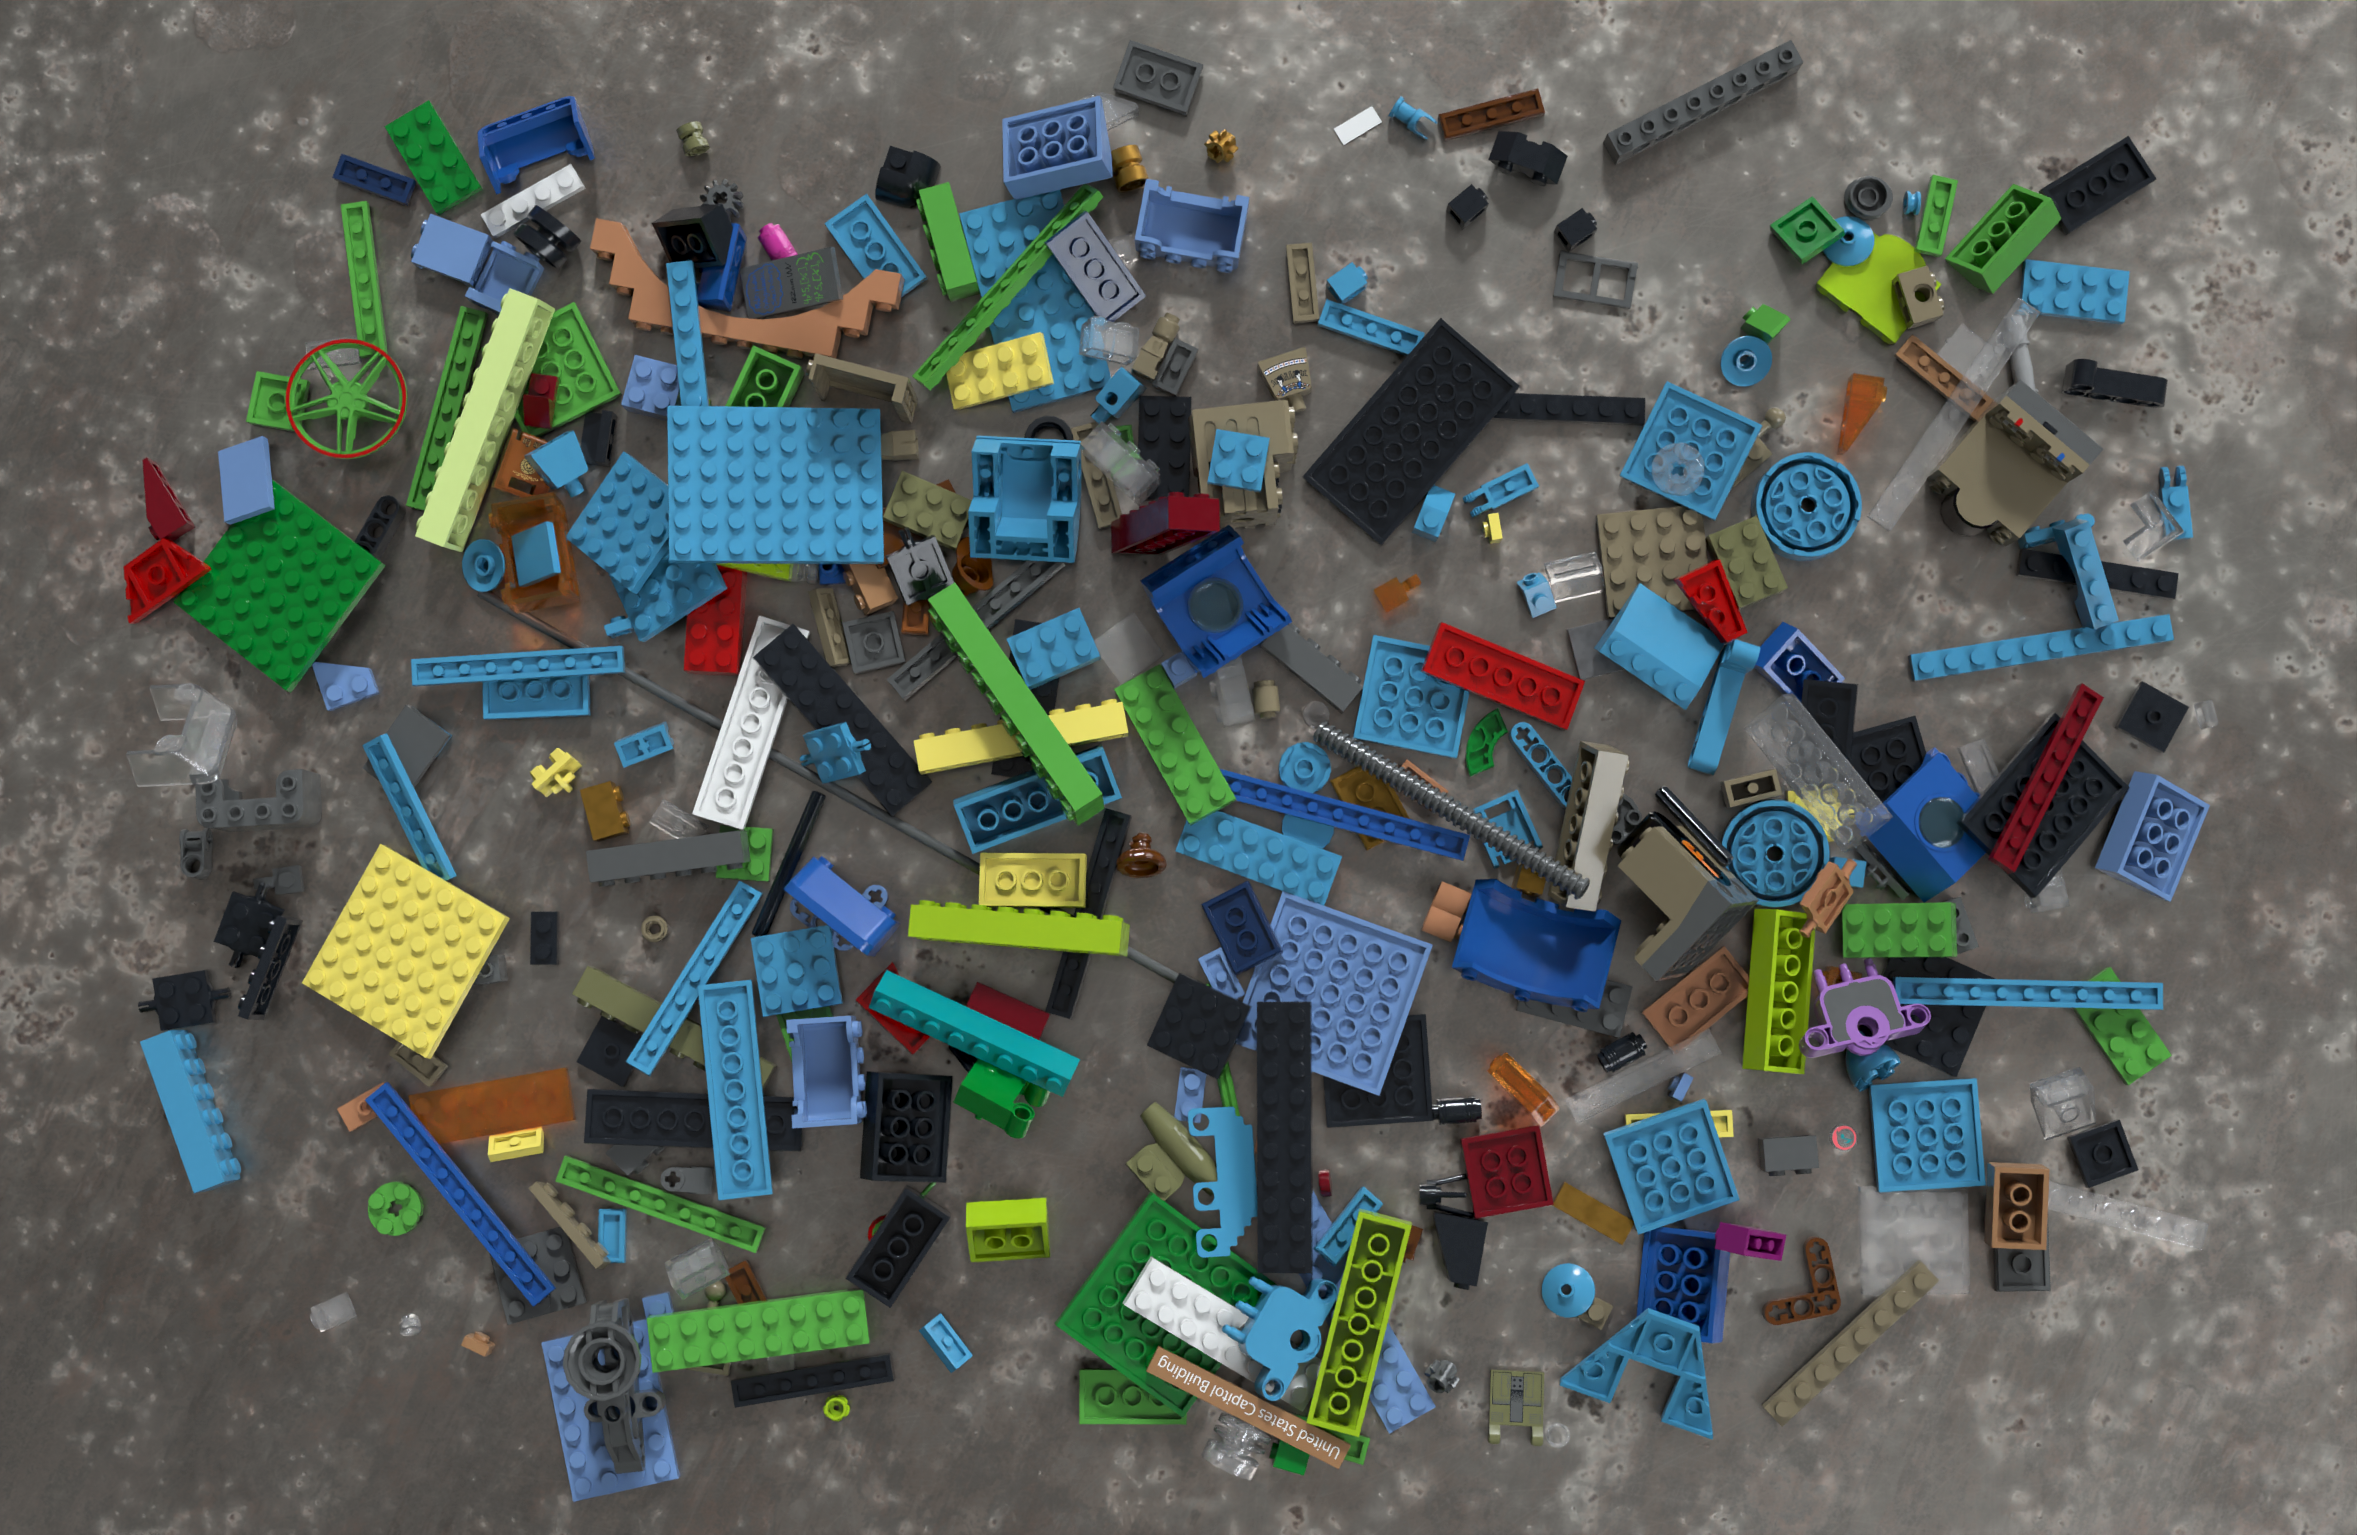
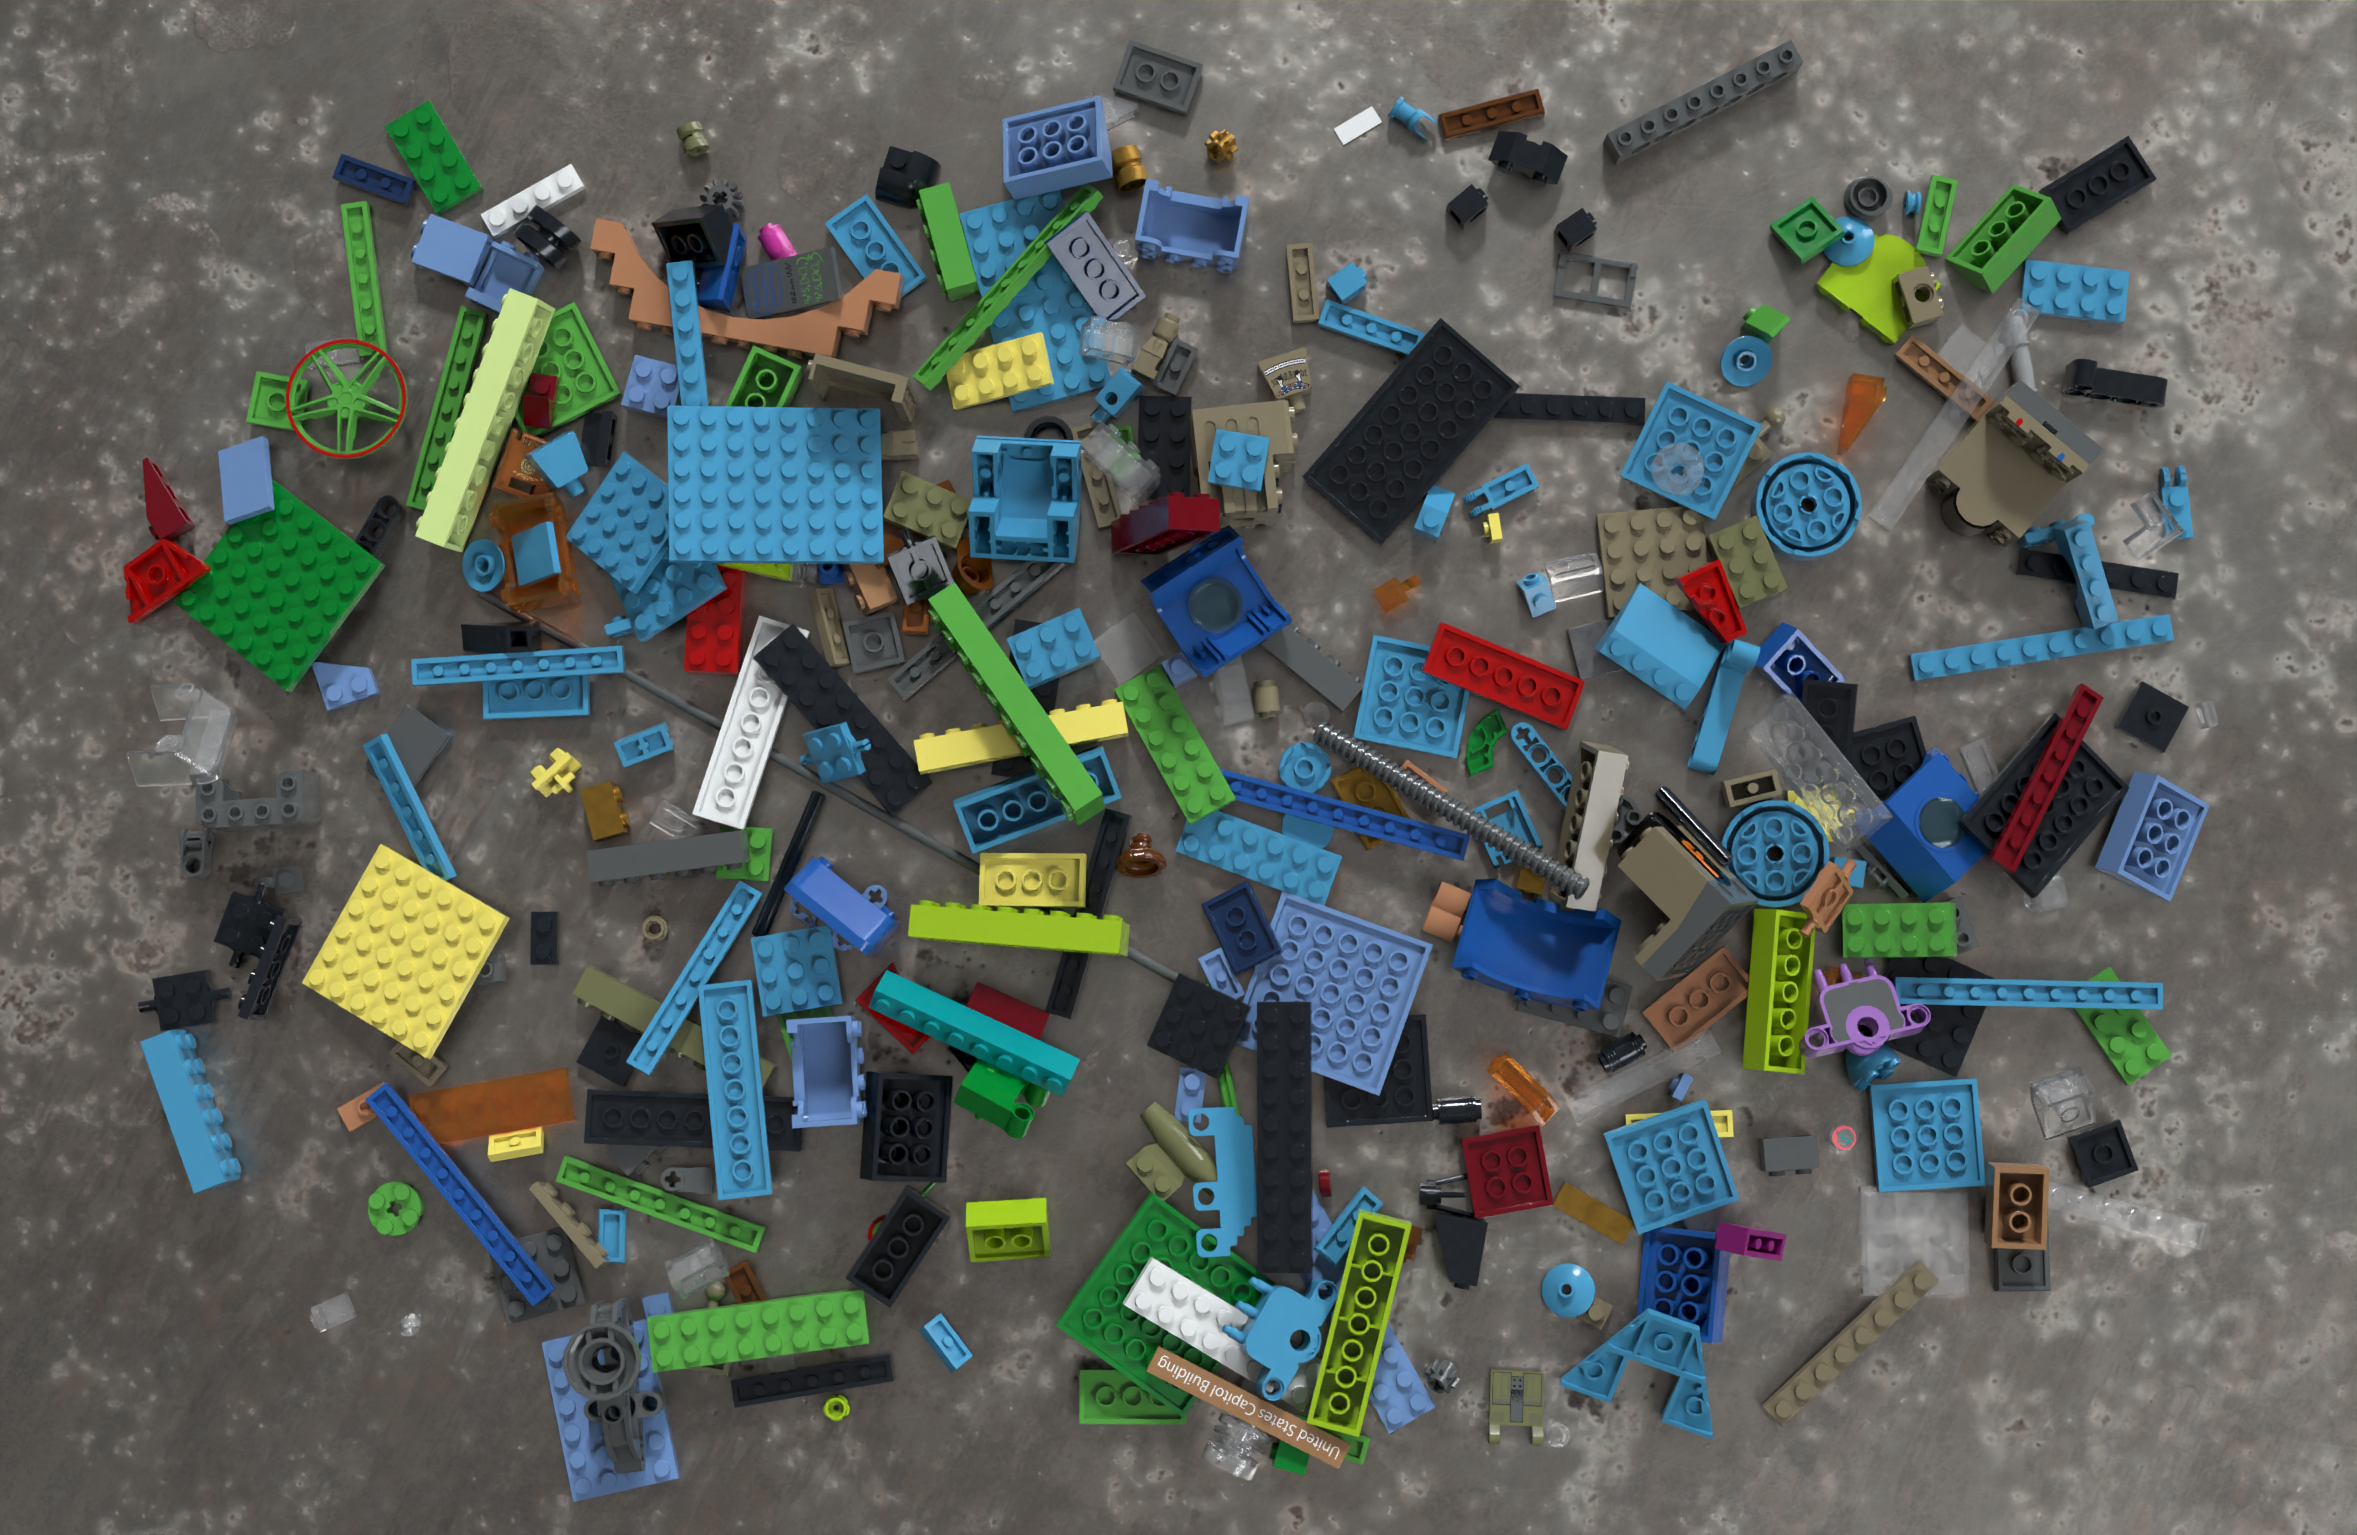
(478, 1343): medium nougat plate -> none
(502, 636): none -> black slope
(531, 138): blue windscreen -> none
(1818, 1290): reddish brown beam -> none

